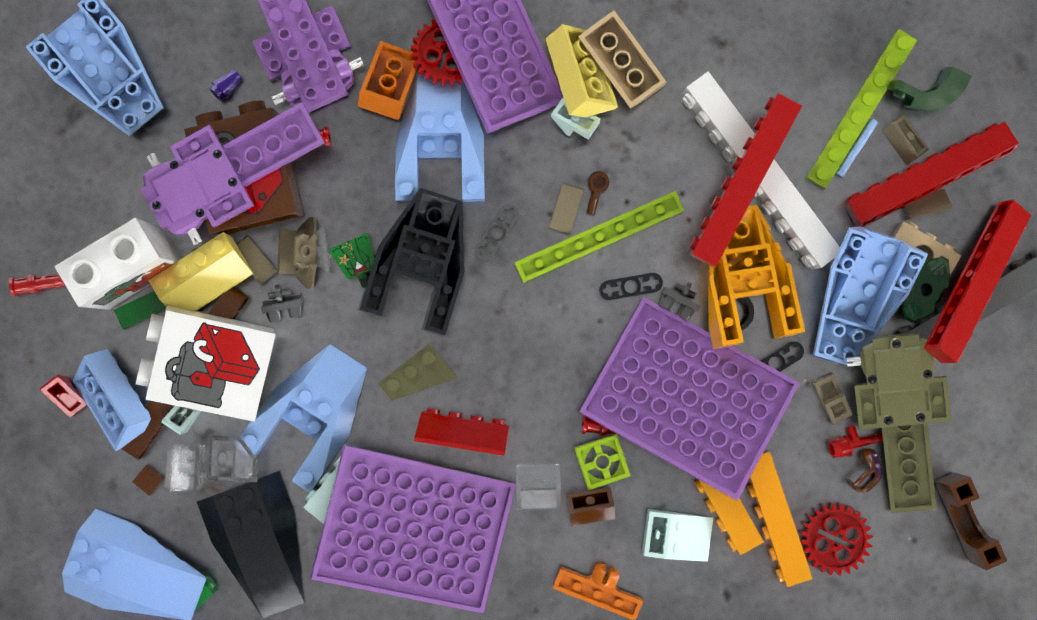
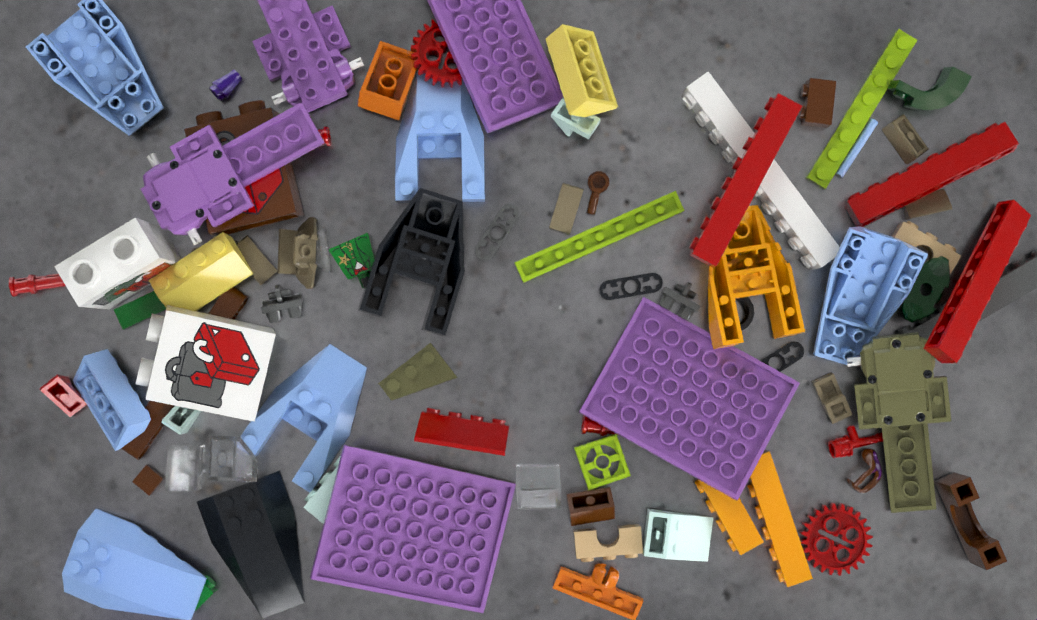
(622, 59): tan slope -> none
(627, 543): none -> tan arch
(817, 103): none -> reddish brown brick

